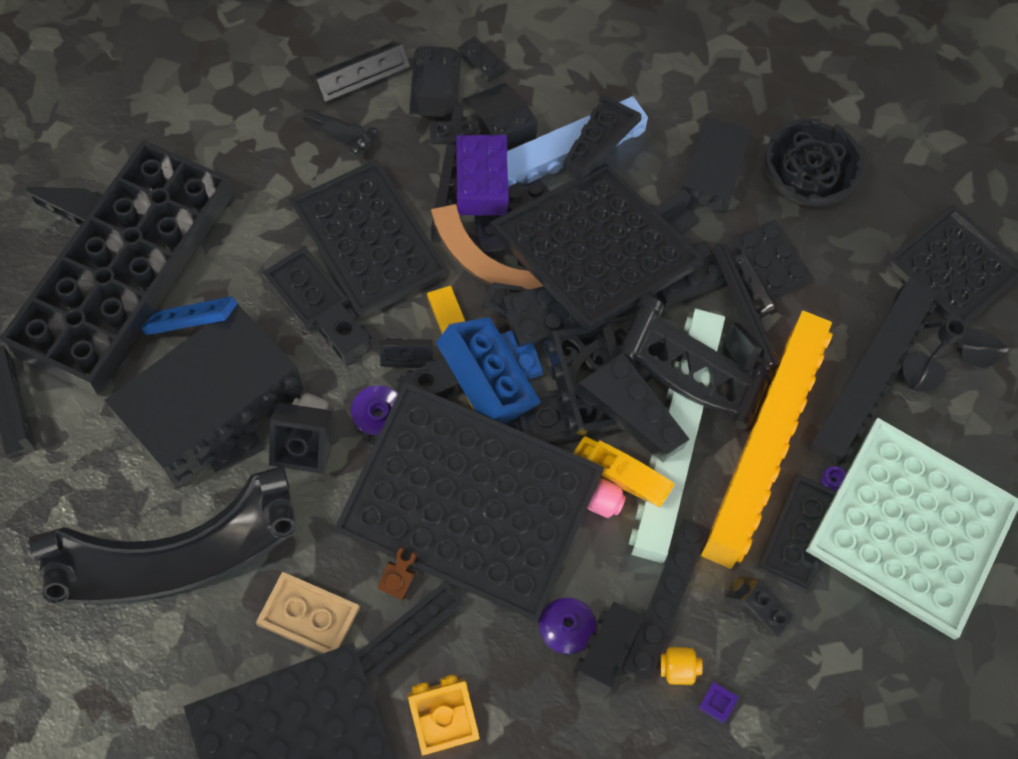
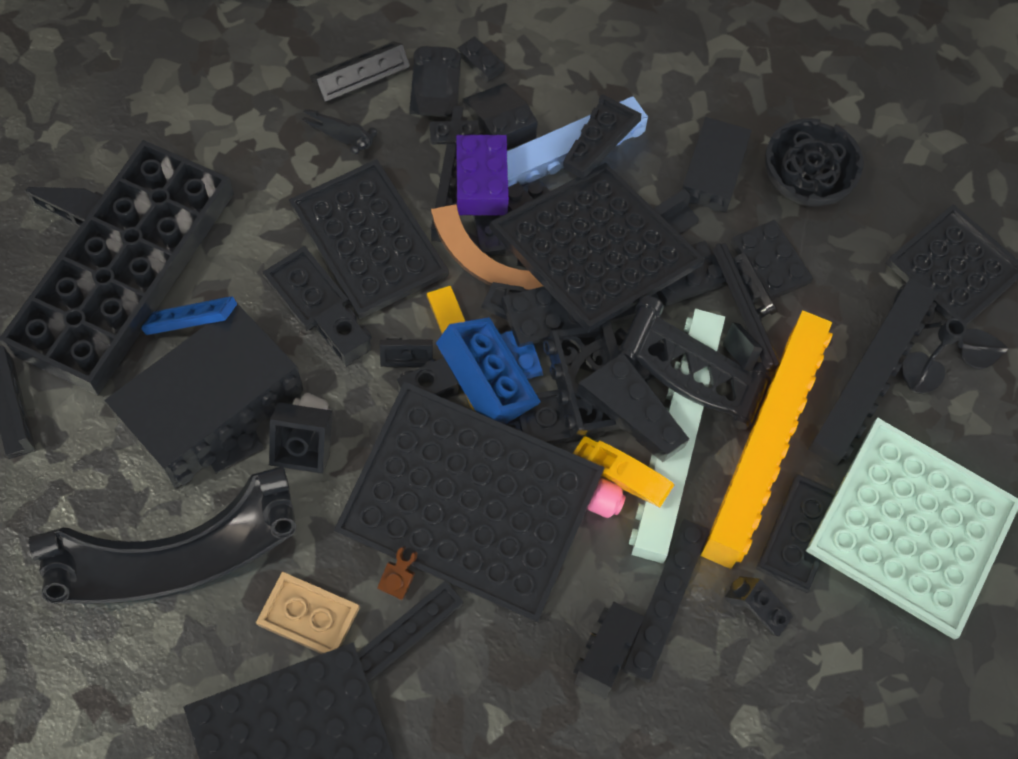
(367, 403): dark purple dish -> none
(442, 714): yellow plate -> none
(562, 638): dark purple dish -> none
(680, 665): yellow head -> none
(718, 702): dark purple plate -> none
(833, 472): dark purple plate -> none

